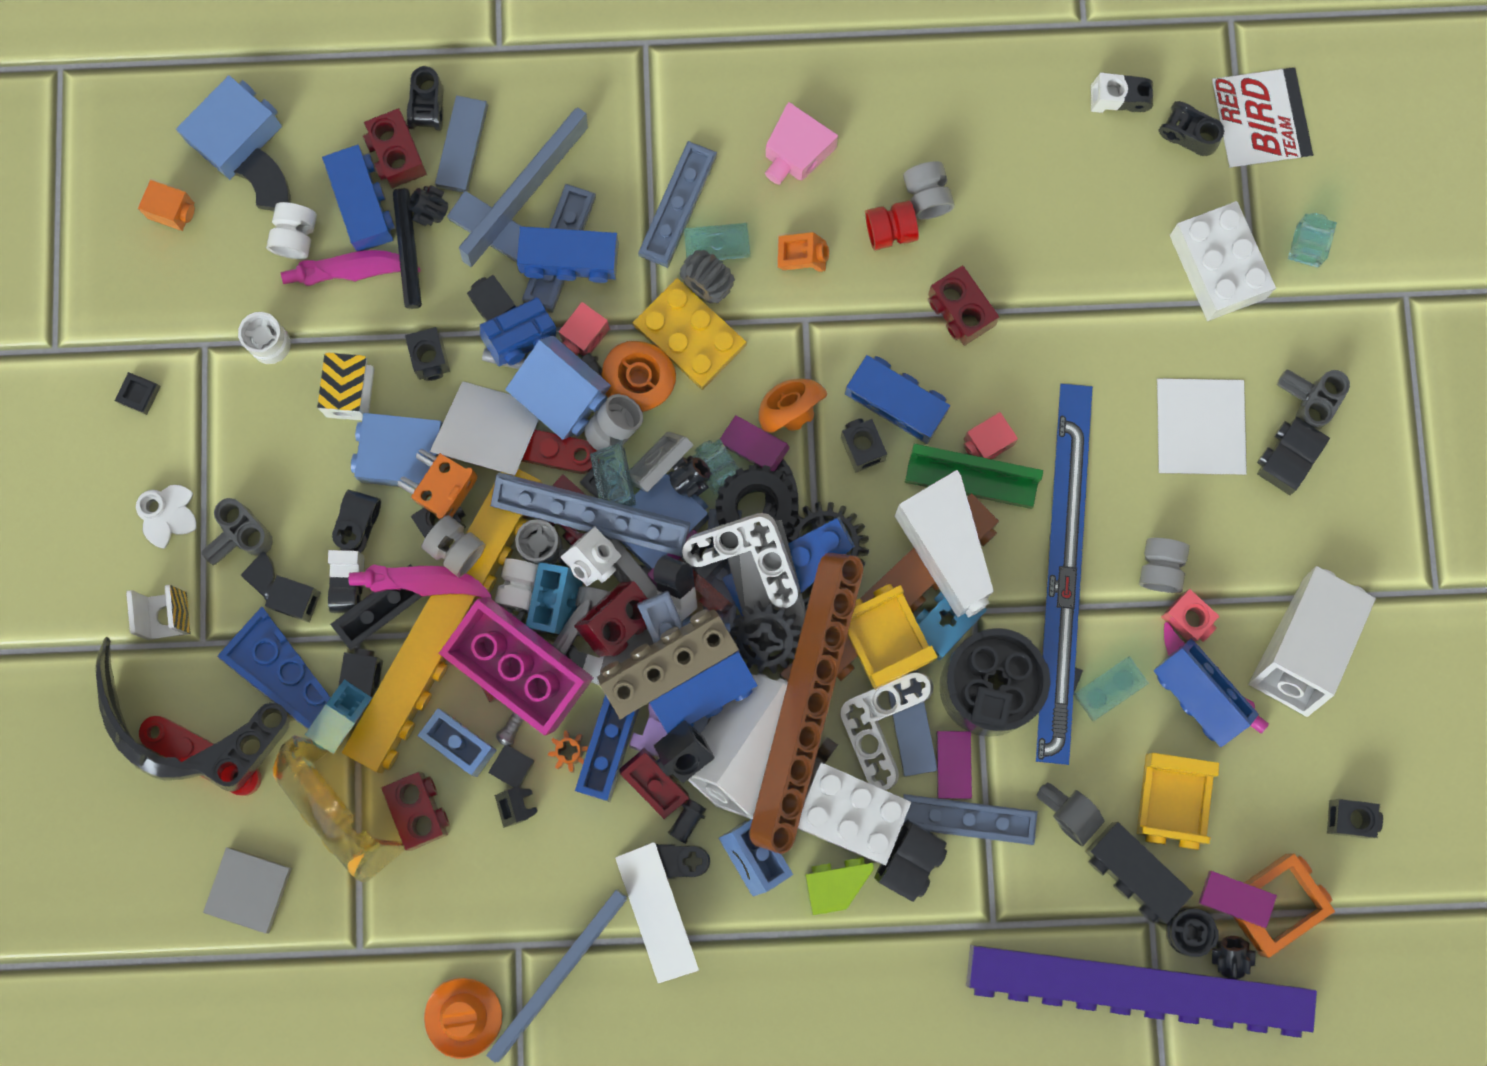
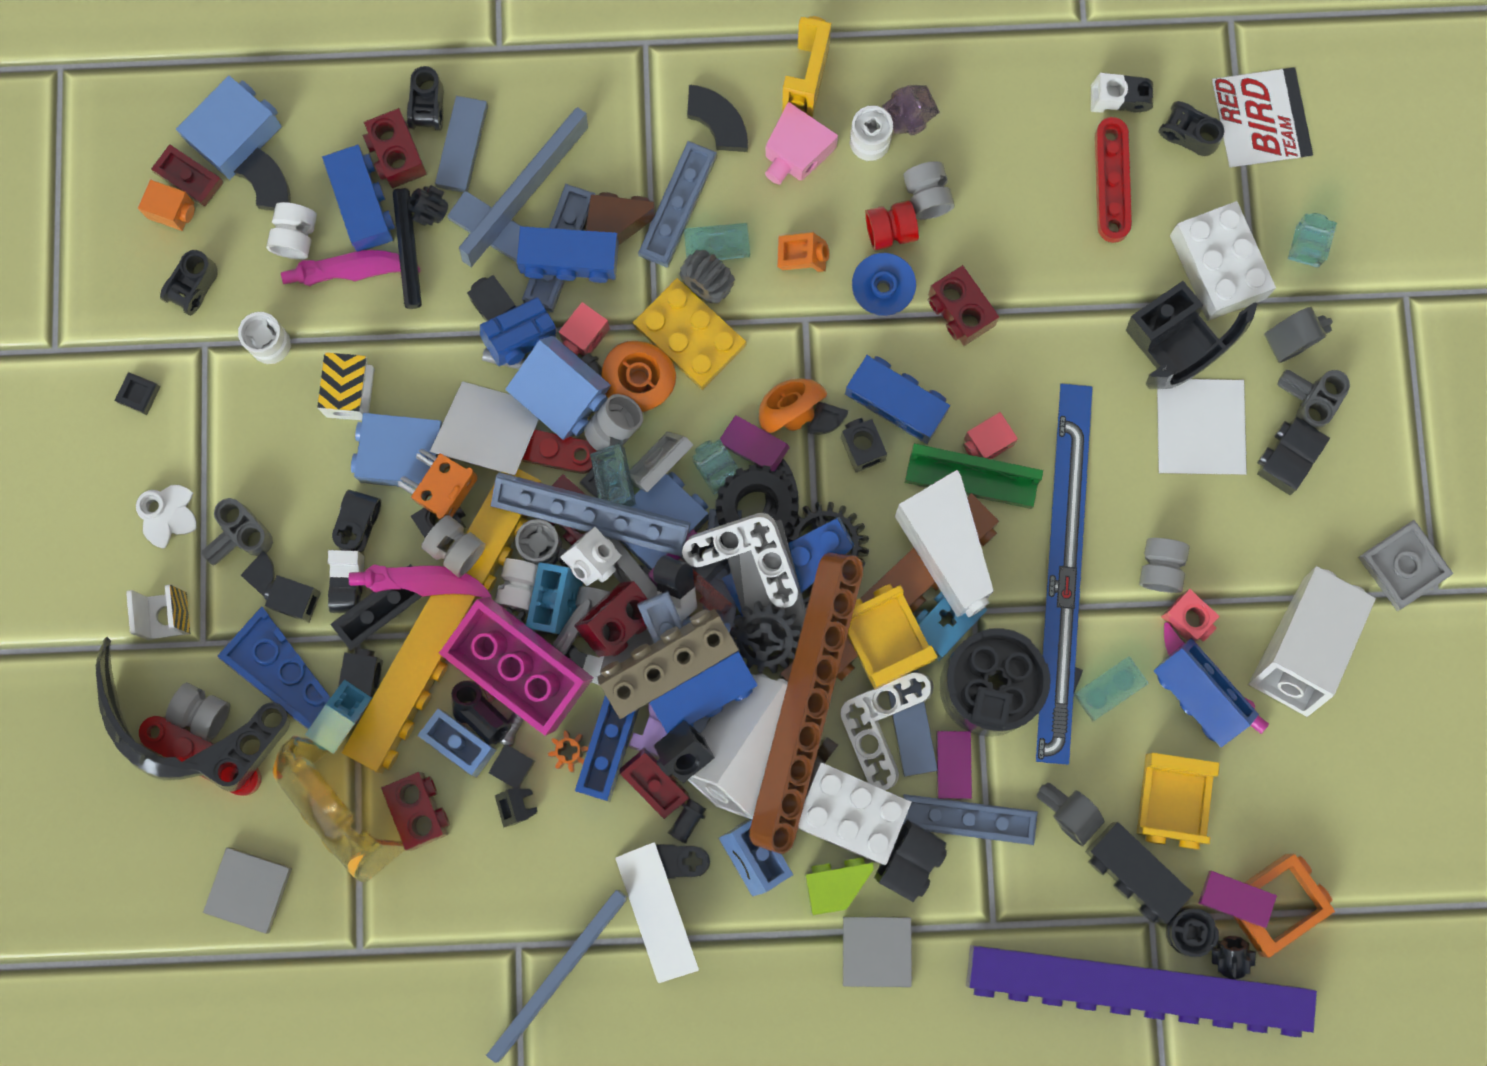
(187, 175): none -> dark red plate
(189, 284): none -> black piece
(193, 709): none -> light grey wheel
(425, 341): black brick -> none
(462, 1018): orange hat -> none
(479, 713): none -> black piece
(619, 215): none -> reddish brown slope
(690, 476): black gear -> none
(718, 116): none -> black tile
(813, 37): none -> yellow panel
(826, 418): none -> black tile
(871, 133): none -> white wheel
(877, 952): none -> light grey tile
(884, 269): none -> blue dish
(911, 109): none -> brick
(1113, 179): none -> red plate
(1179, 338): none -> black piece
(1297, 333): none -> dark grey beam
(1340, 823): black brick -> none
(1405, 565): none -> light grey tile

